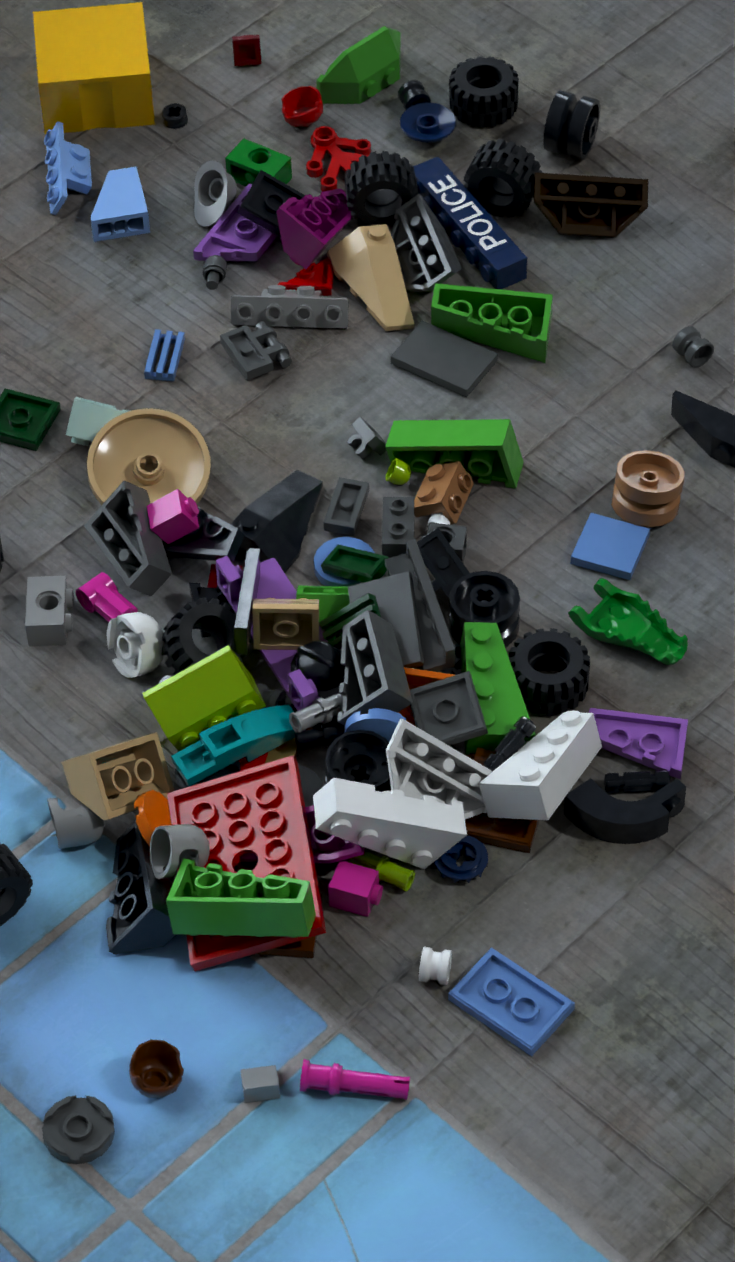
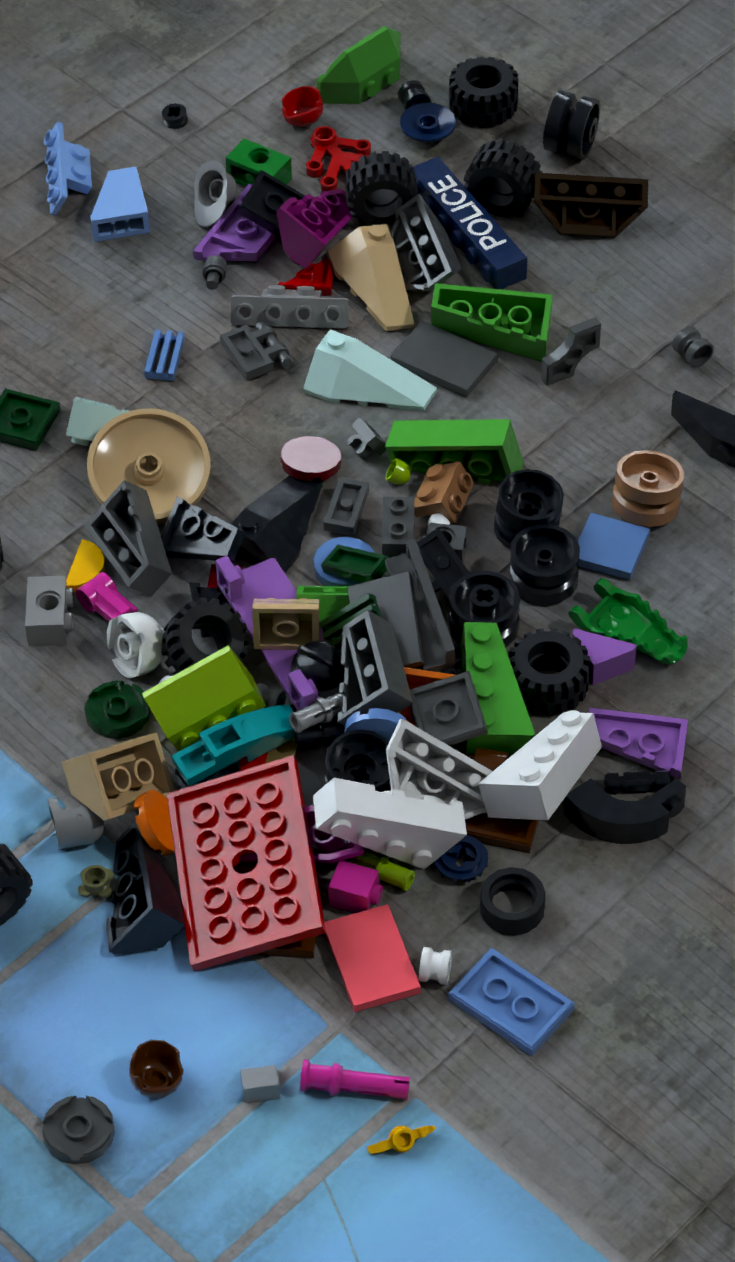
(86, 565): none -> yellow tile
(93, 67): yellow tile -> none
(94, 874): none -> olive plate
(116, 709): none -> dark green tile
(172, 844): light grey helmet -> none
(173, 516): dark pink brick -> none
(238, 903): bright green wedge -> none
(246, 50): dark red tile -> none
(248, 593): tile -> none
(310, 458): none -> tile
(357, 372): none -> light aqua wedge
(371, 958): none -> coral tile
(400, 1139): none -> yellow piece
(510, 743): black axle -> none
(513, 879): none -> black tyre
(525, 501): none -> black wheel
(544, 564): none -> black wheel
(578, 343): none -> dark grey tile
(607, 655): none -> medium lavender slope

